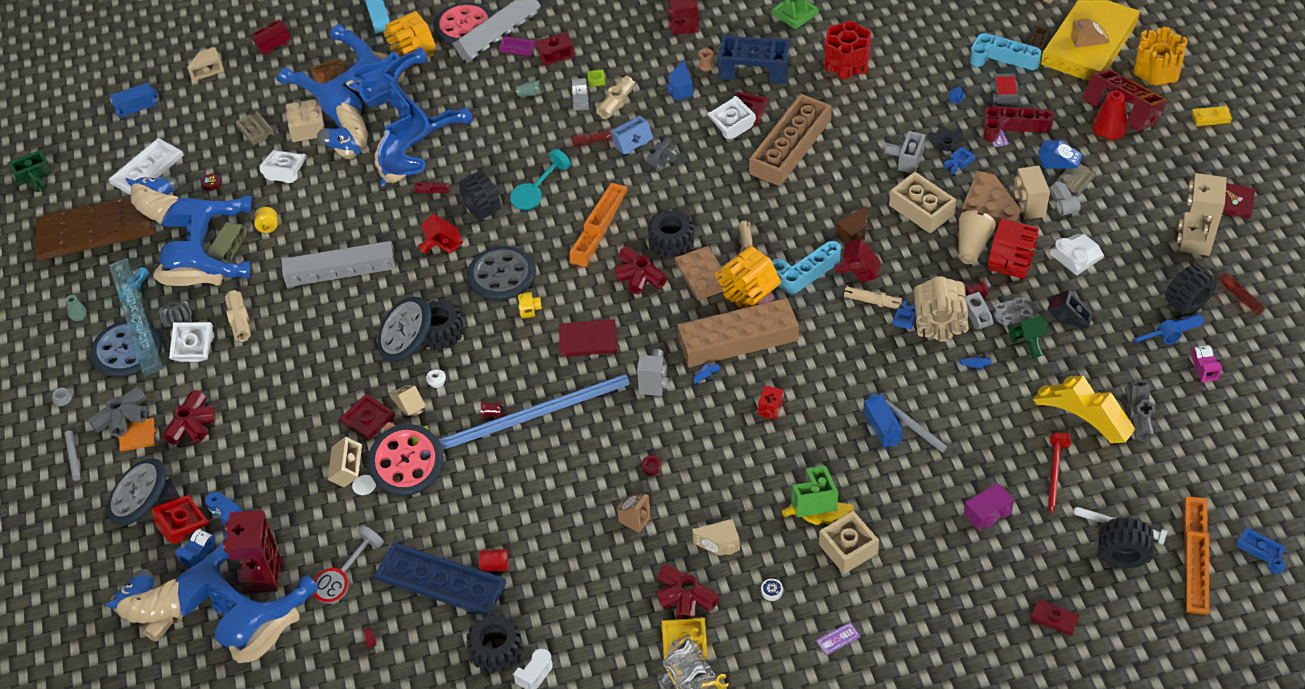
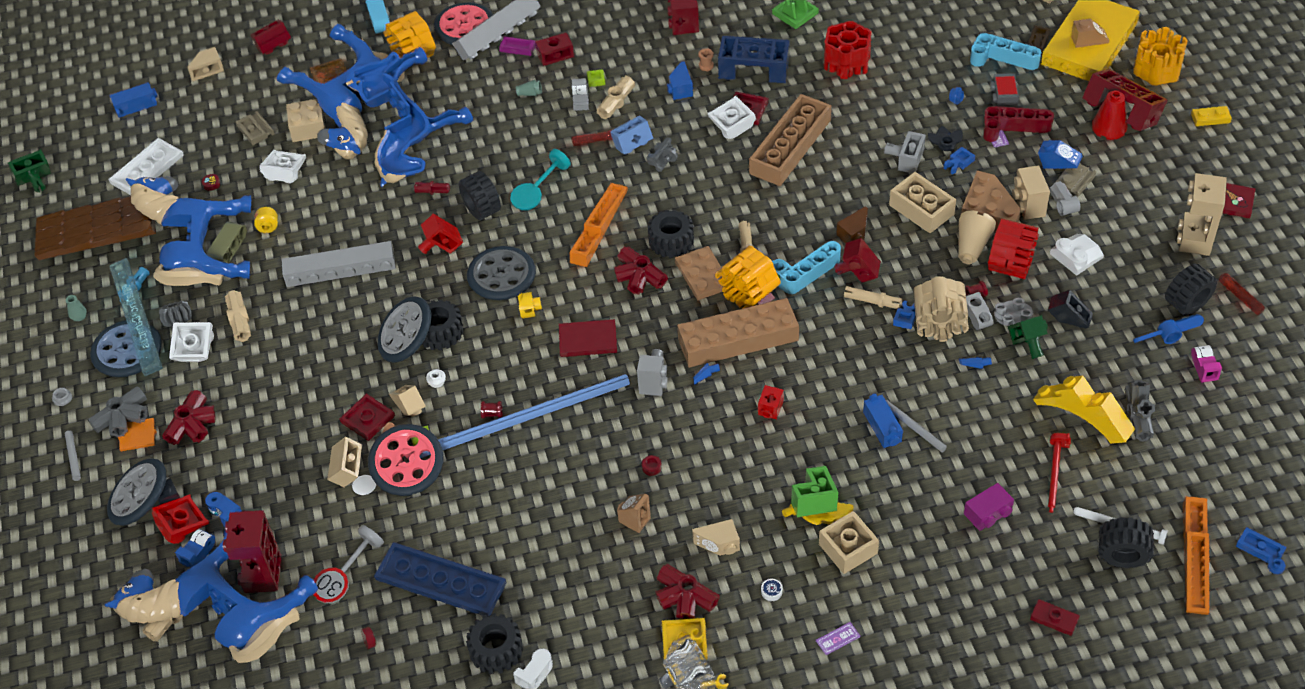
(493, 560): red piece -> none

